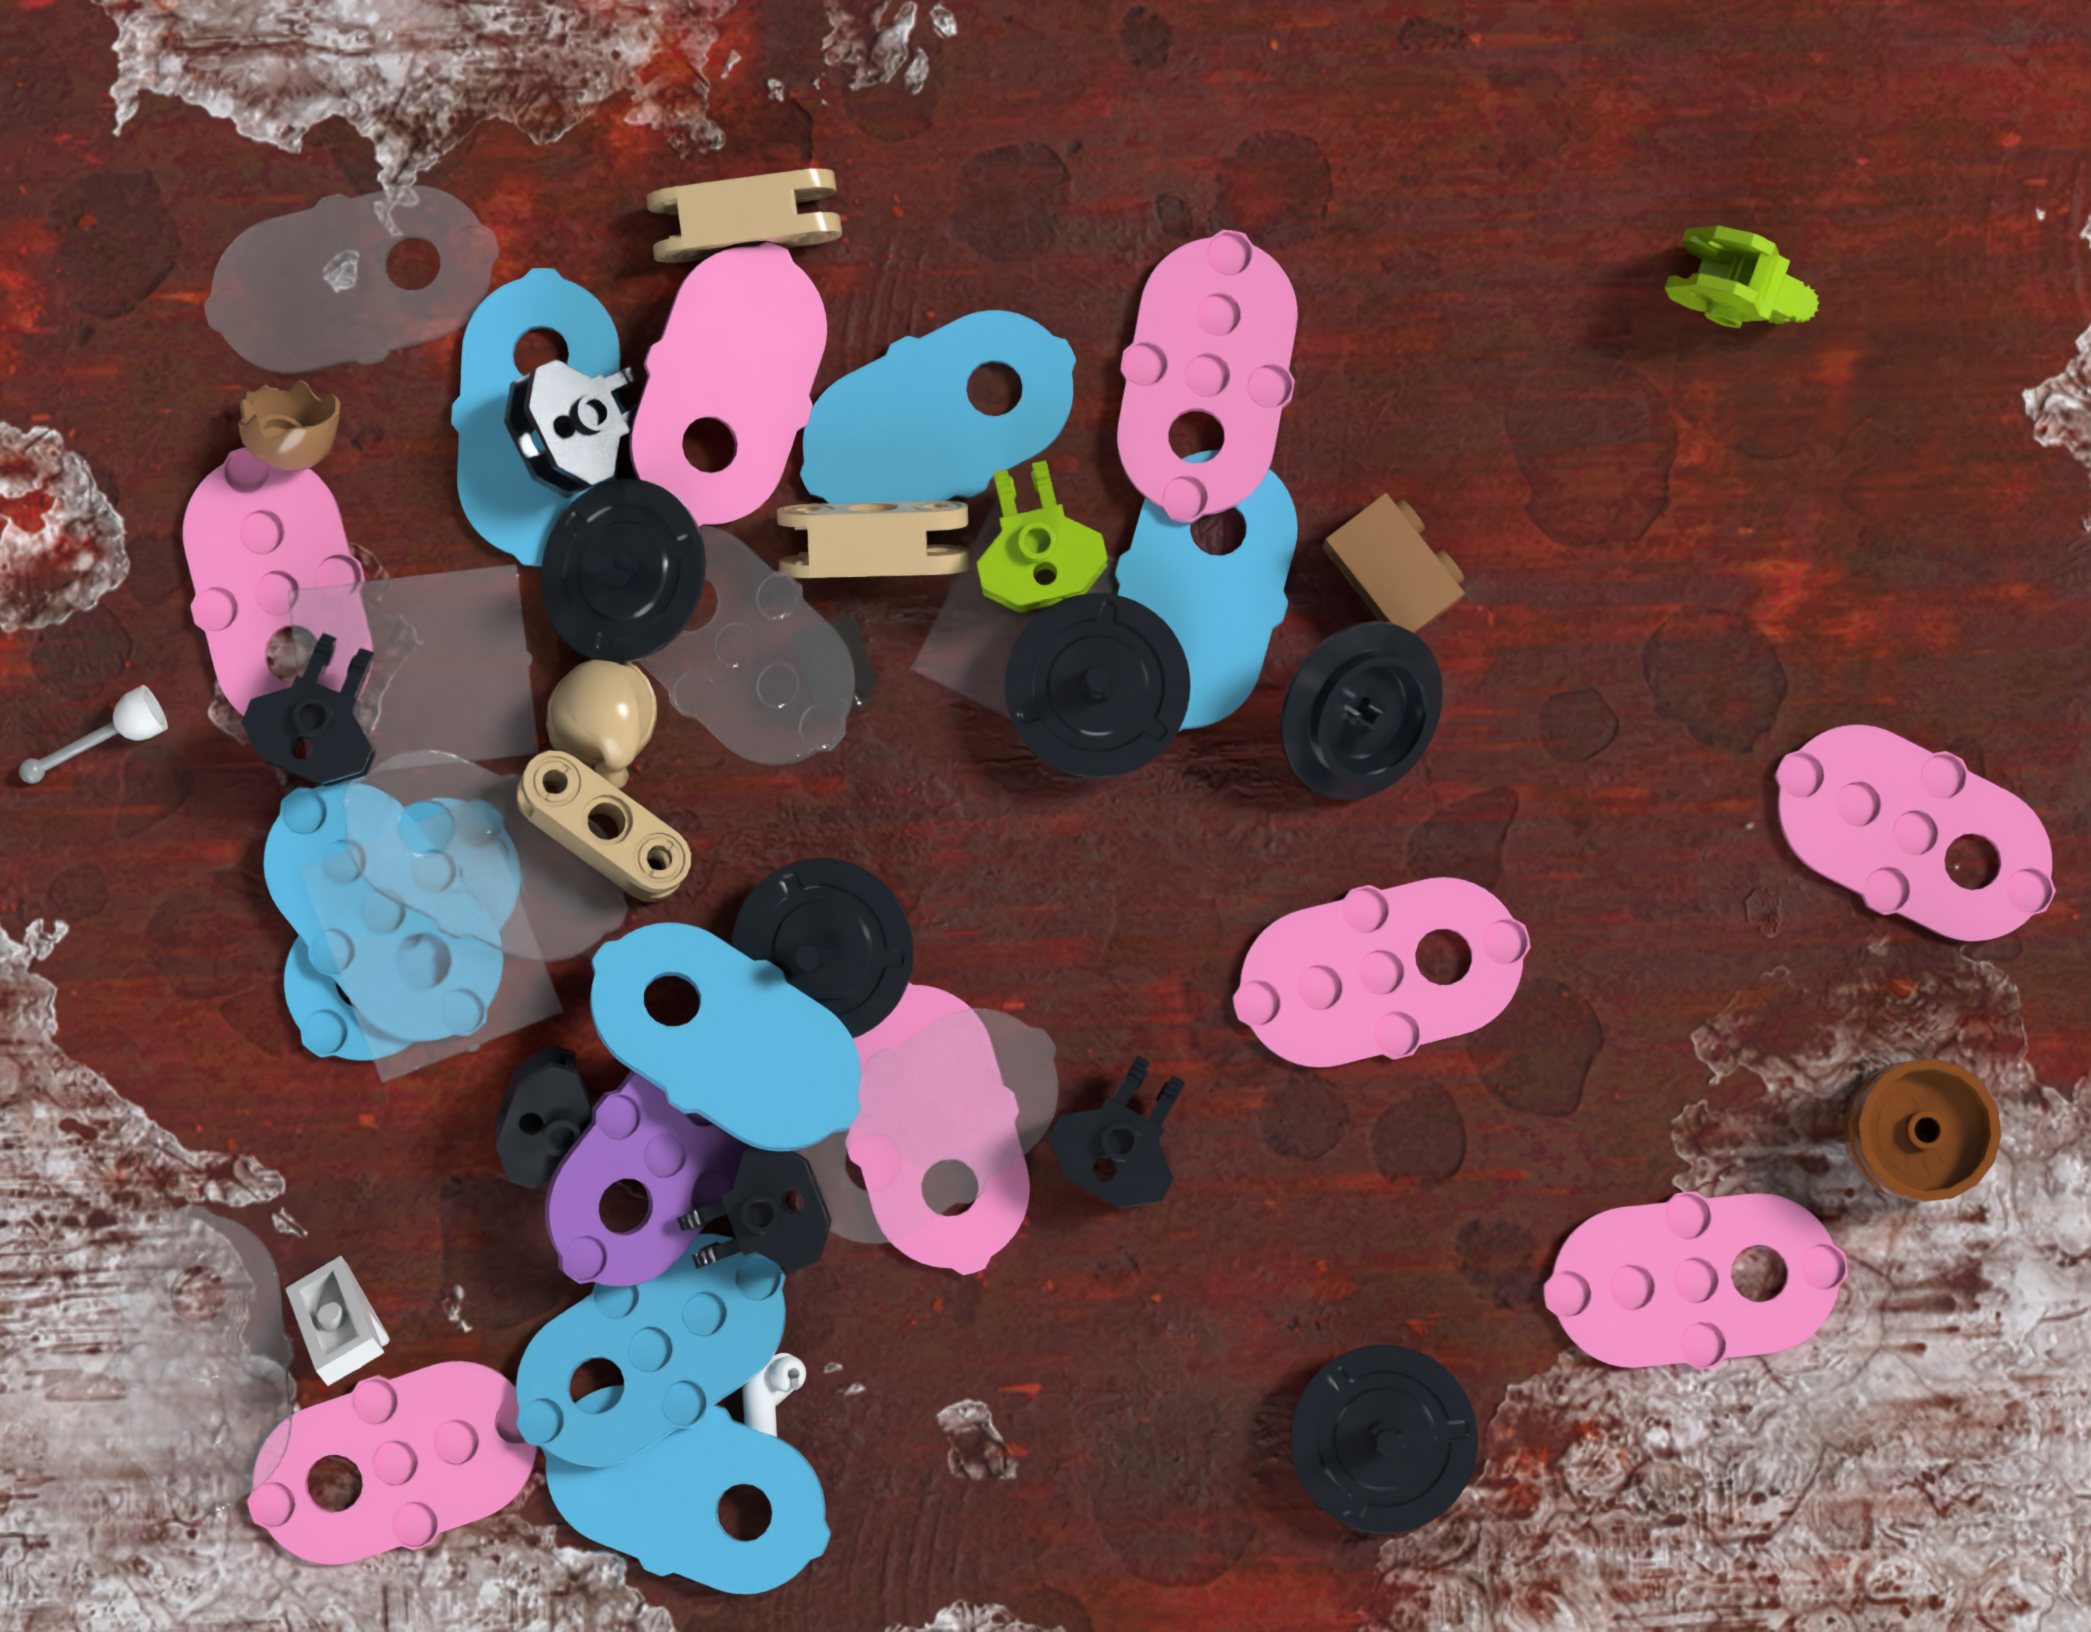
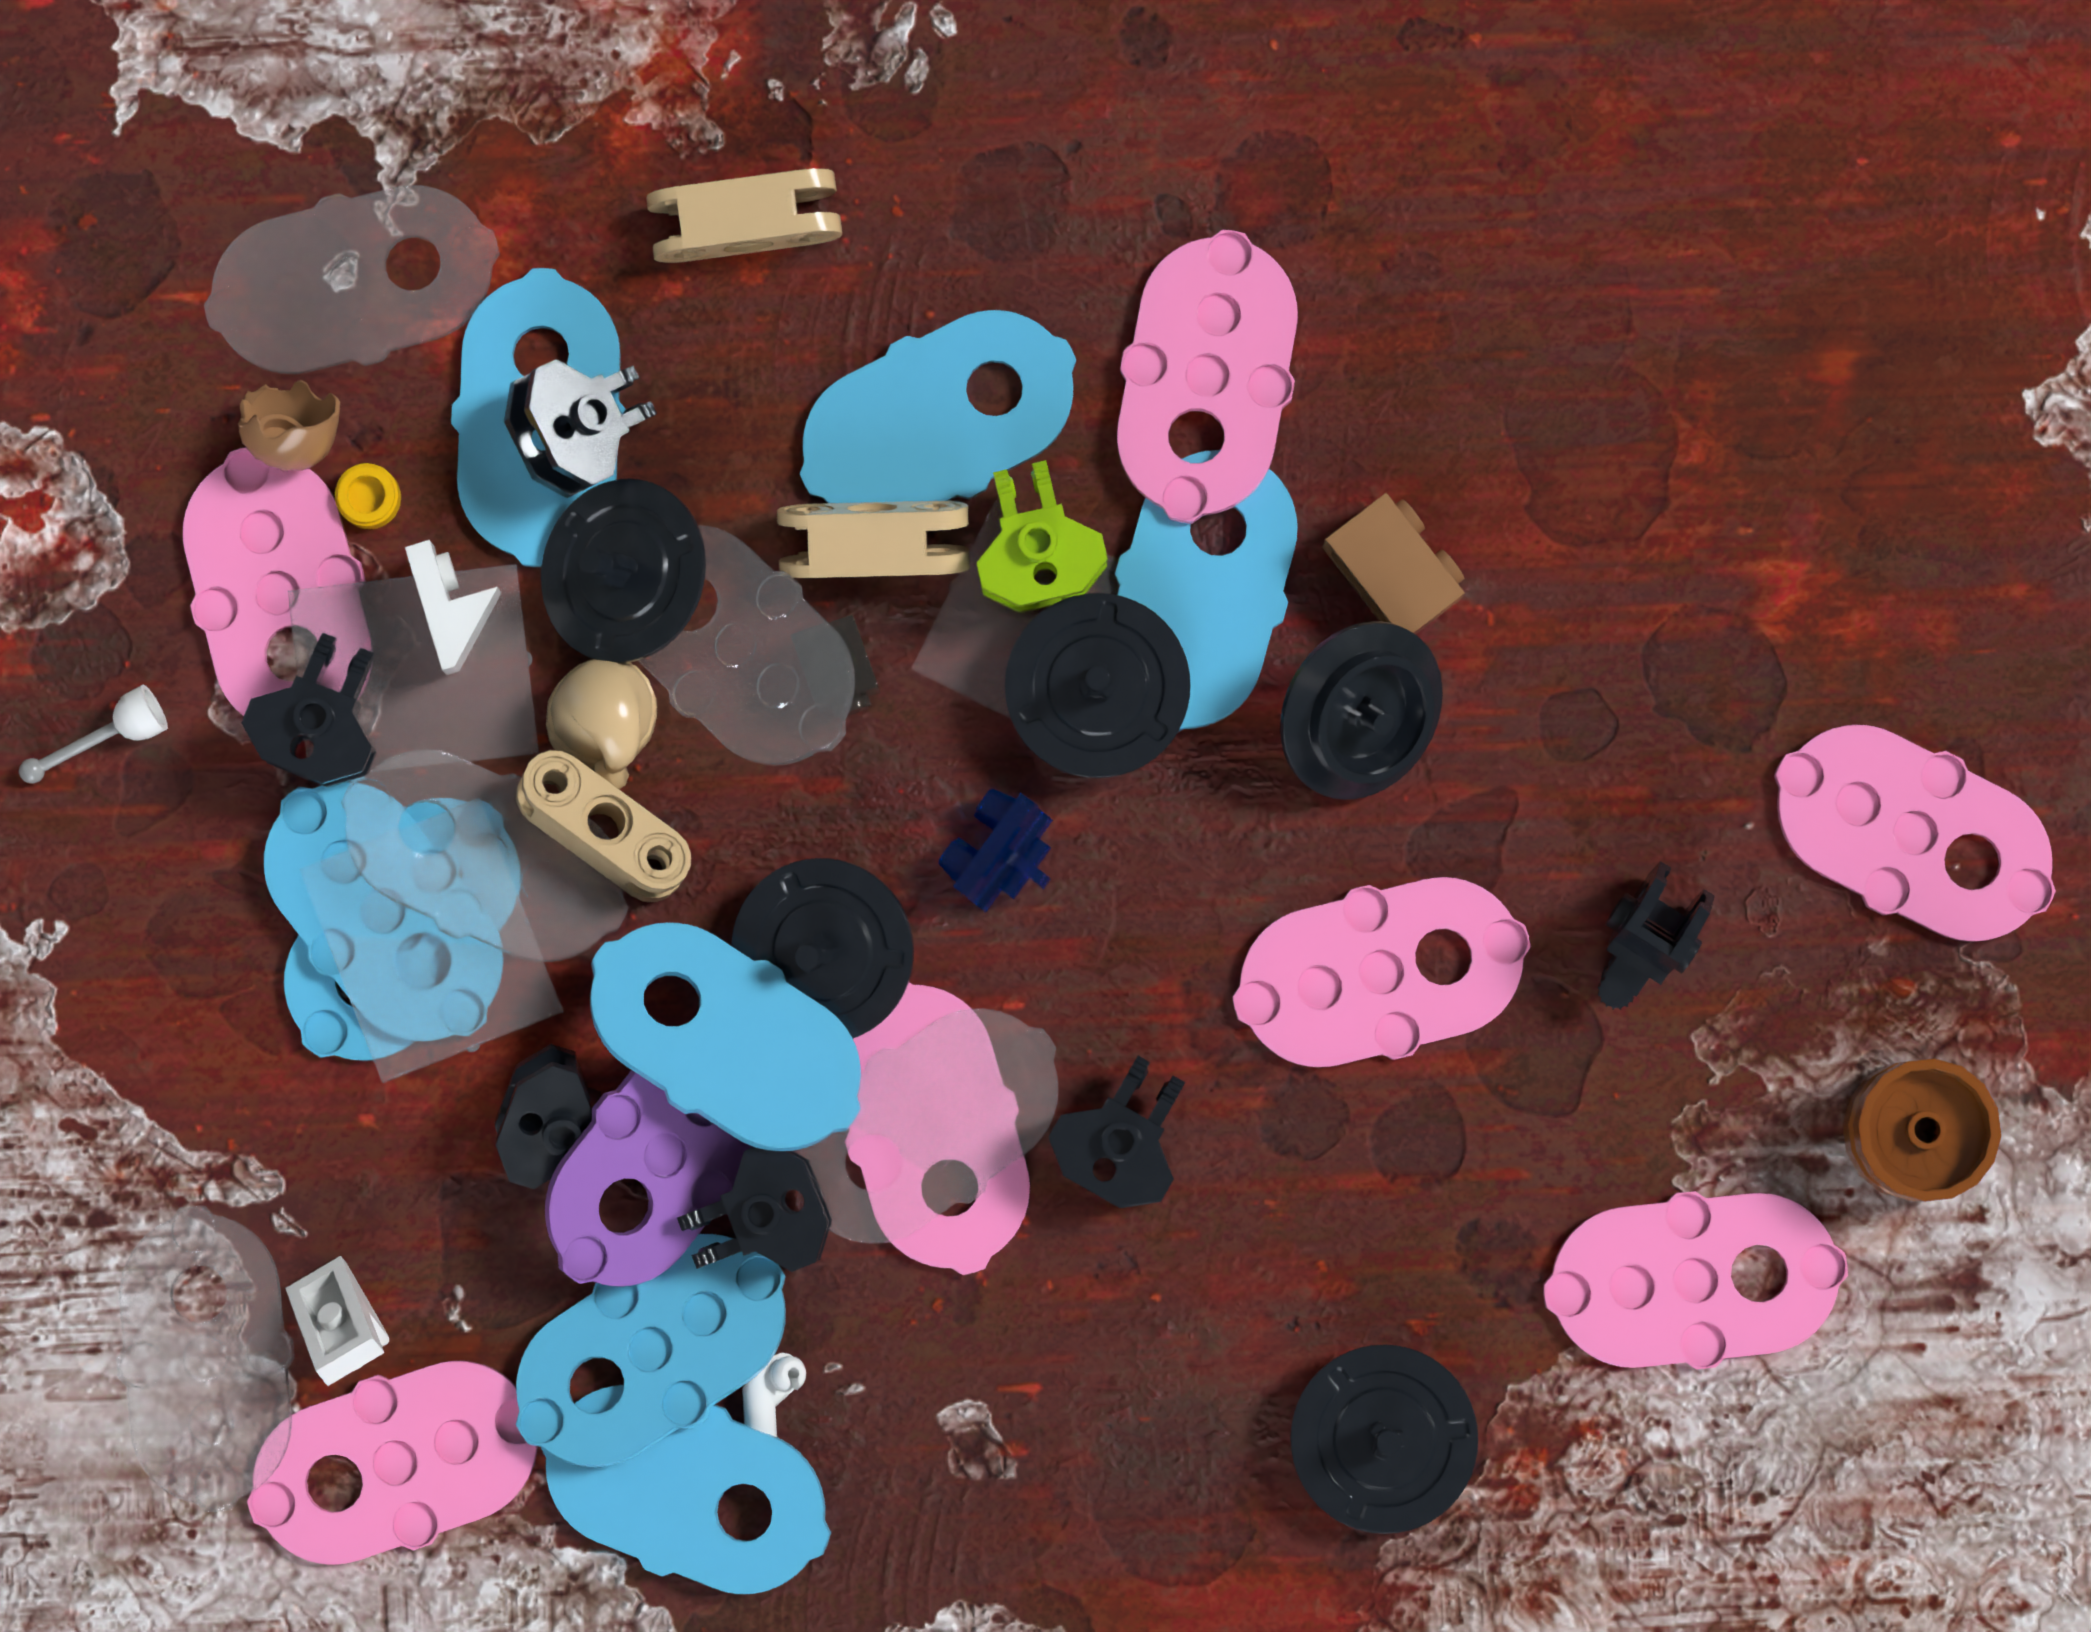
(367, 496): none -> yellow tile
(451, 622): none -> white slope
(737, 352): bright pink piece -> none
(1008, 854): none -> clear blue hips
(1650, 939): none -> black hinge
(1740, 280): lime hinge -> none

